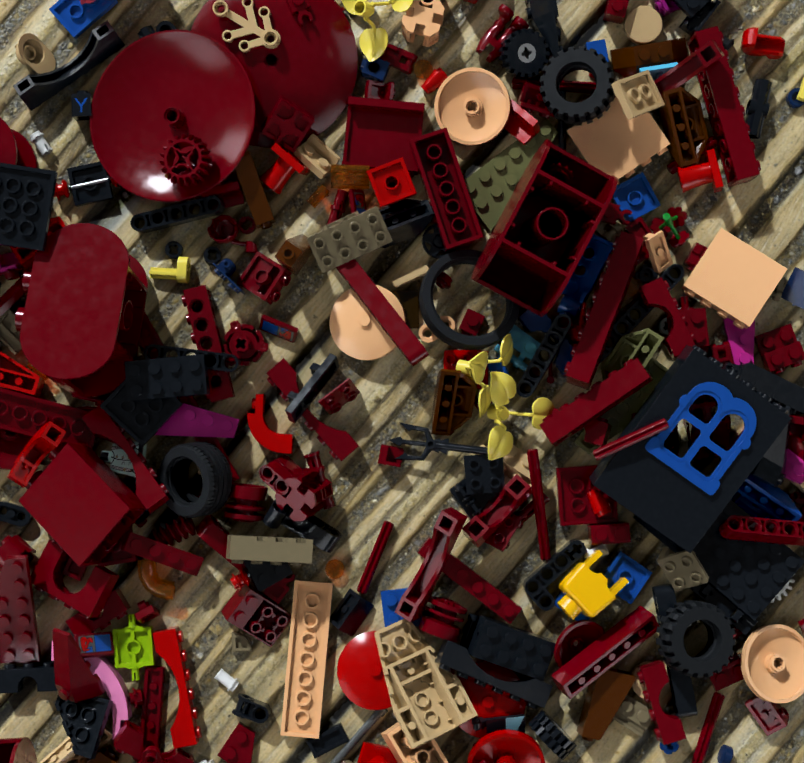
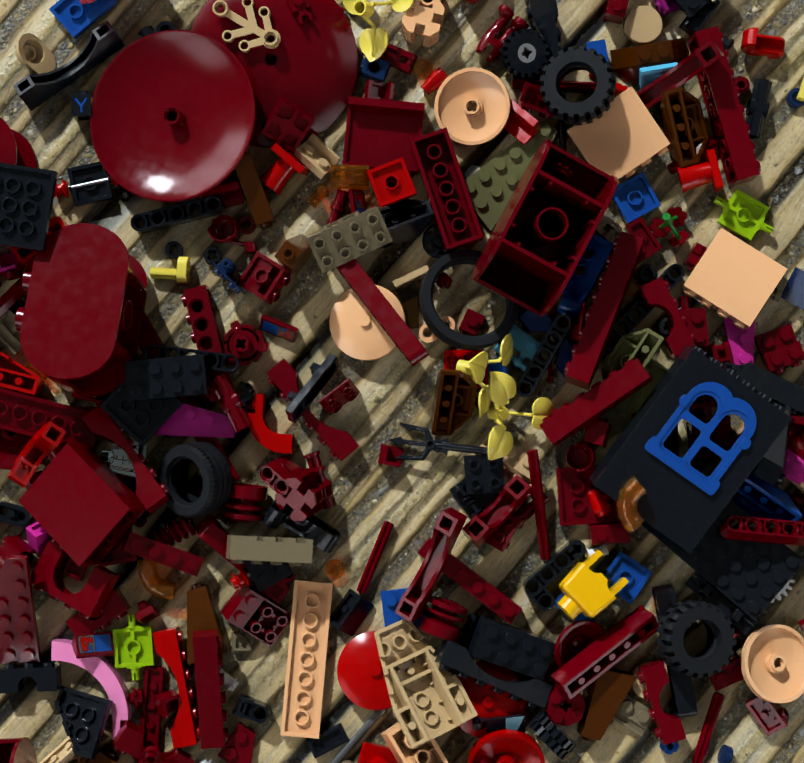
(37, 537): none -> dark pink panel
(40, 142): white pin -> none
(72, 672): dark red wedge -> none
(166, 702): none -> dark red panel
(173, 168): dark red gear -> none
(201, 616): none -> reddish brown slope
(209, 688): none -> dark red brick
(230, 402): none -> dark red piece
(247, 396): none -> black bracket
(564, 715): none -> dark red brick
(580, 456): none -> dark red hair
(612, 214): dark red plate -> none
(627, 505): none -> clear orange cylinder
(630, 439): dark red axle -> none
(637, 94): tan plate -> none
(658, 251): light nougat plate -> none
(682, 569): dark tan bracket -> none
(743, 215): none -> lime plate
(746, 85): none -> dark red plate

